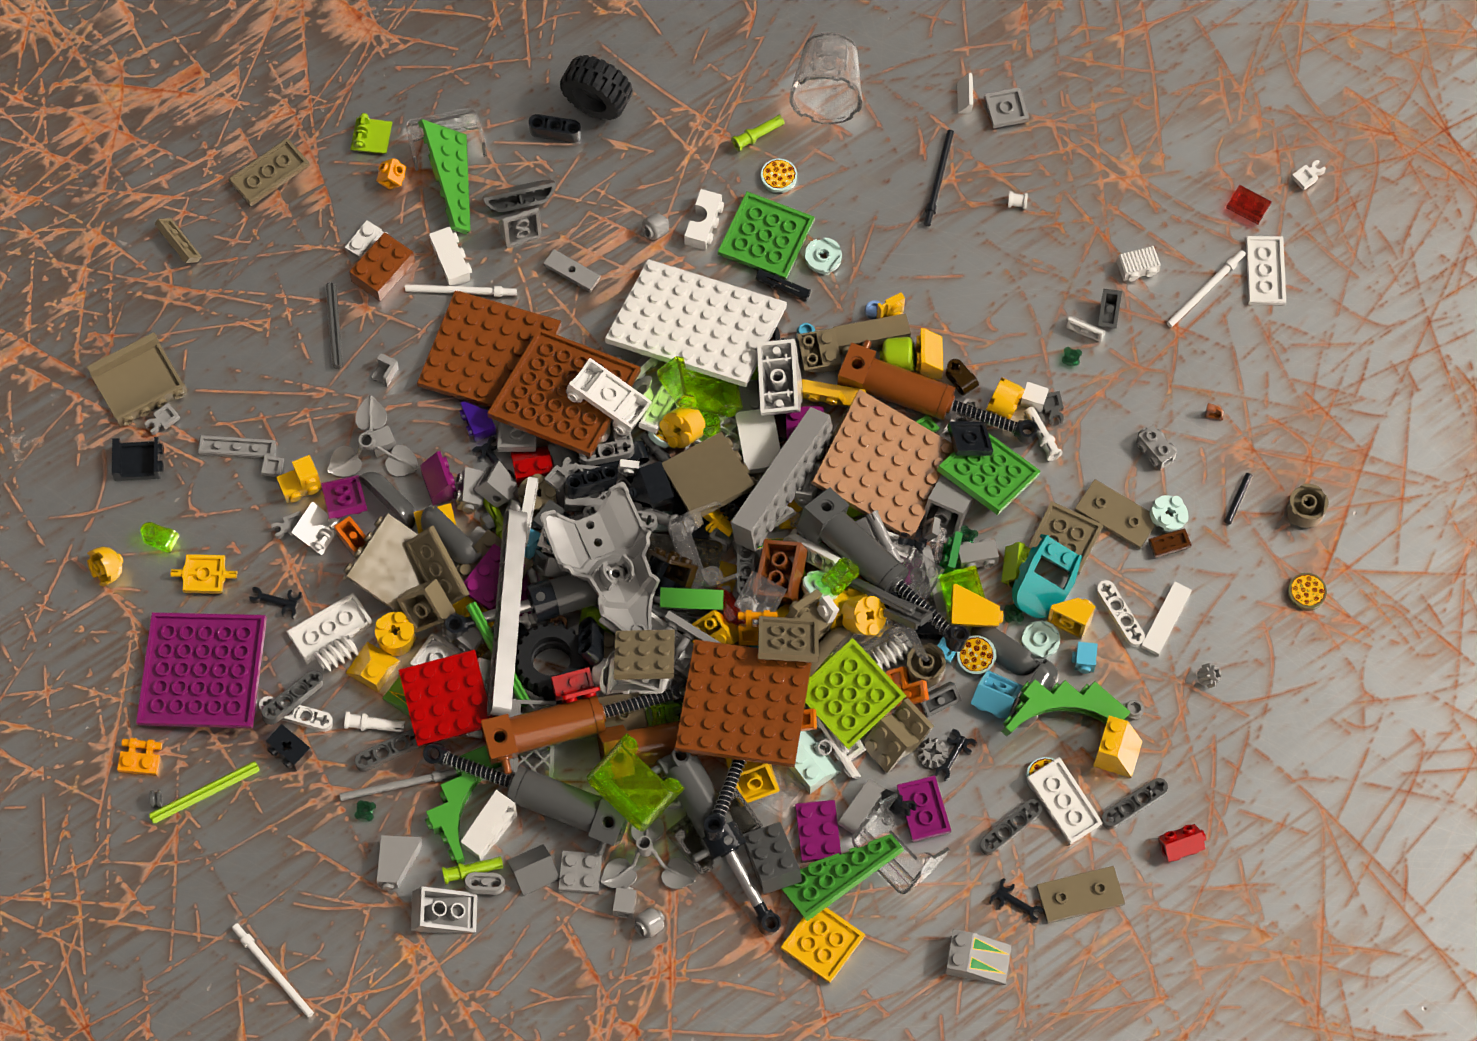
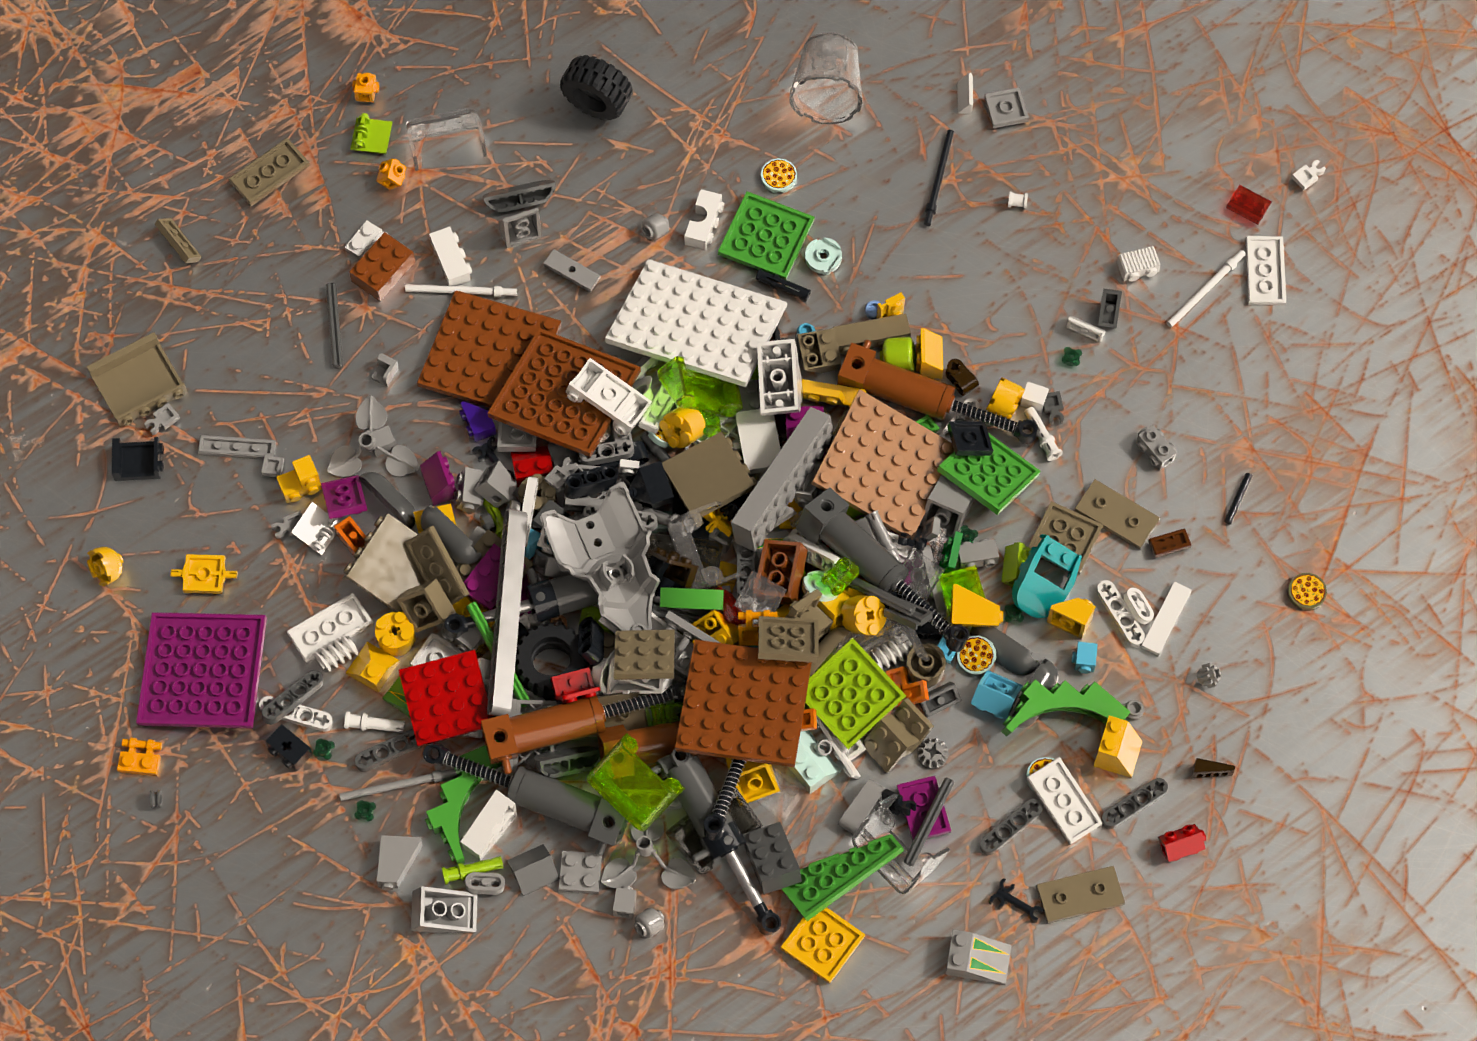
(161, 538): clear neon green piece -> none
(204, 792): lime axle -> none
(248, 941): white bar -> none
(289, 605): black bar -> none
(320, 743): none -> clear green plate
(365, 87): none -> light orange brick
(450, 169): bright green wing -> none
(561, 134): black beam -> none
(567, 761): none -> dark grey brick
(750, 136): lime pin -> none
(817, 830): magenta plate -> none
(827, 609): white plate -> none
(929, 821): none -> dark grey axle
(960, 742): black bar -> none
(1041, 639): light aqua tile -> none
(1138, 606): none -> white plate
(1173, 505): light aqua plate -> none
(1206, 768): none -> dark brown slope
(1214, 412): dark orange tile -> none
(1316, 507): dark tan brick -> none

